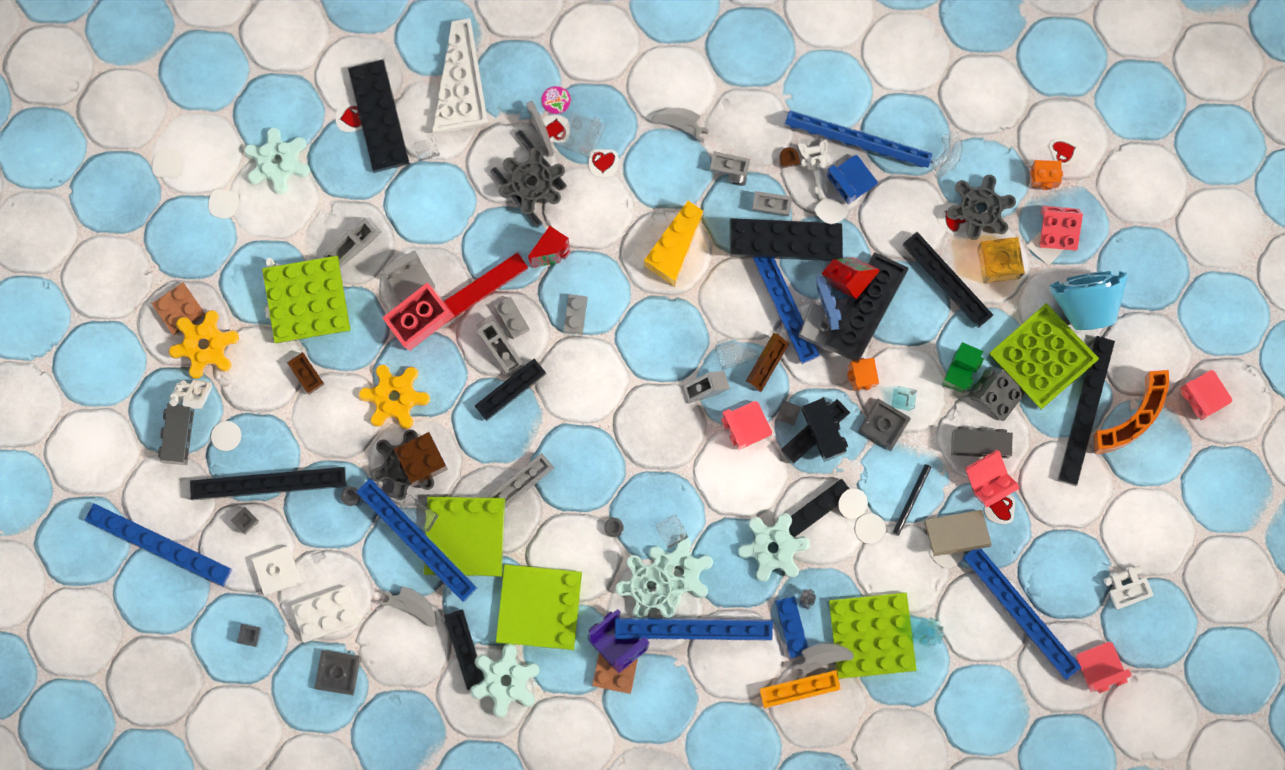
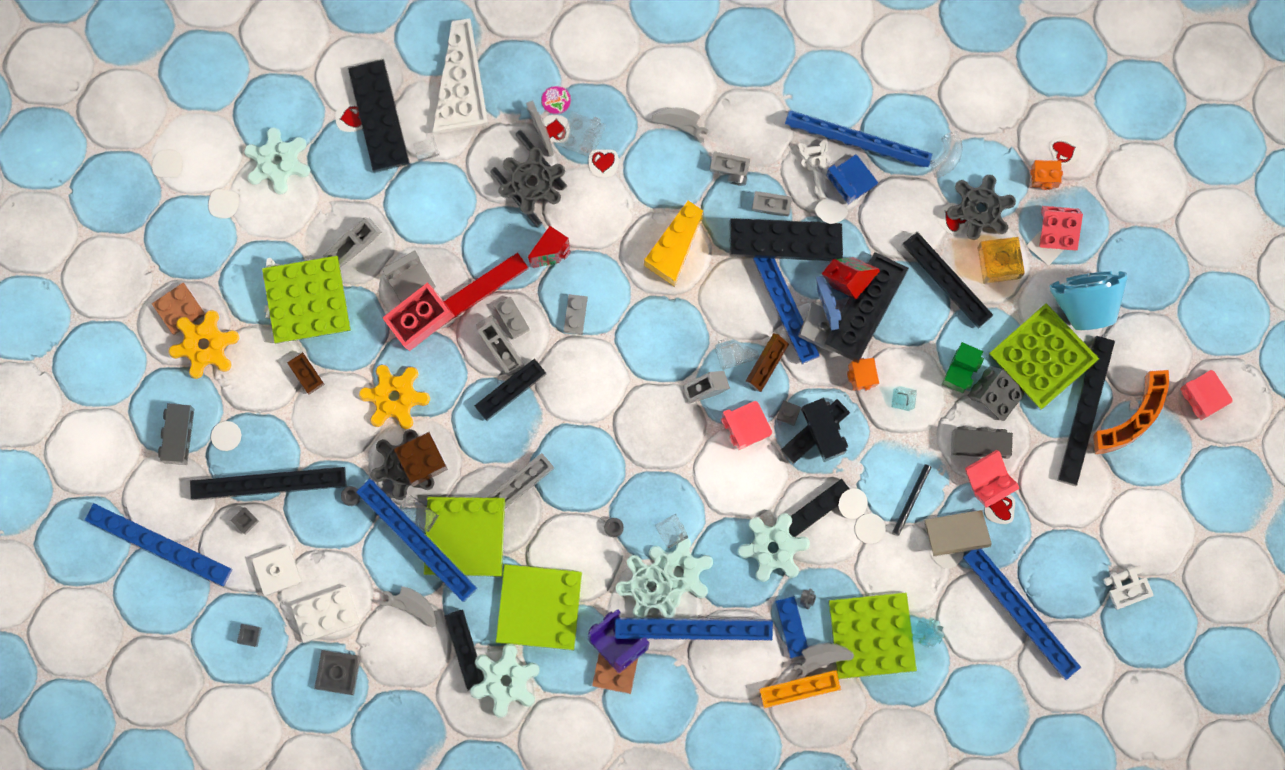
(192, 395): white plate -> none
(789, 157): reddish brown tile -> none
(884, 424): flat silver tile -> none
(1102, 667): coral bracket -> none

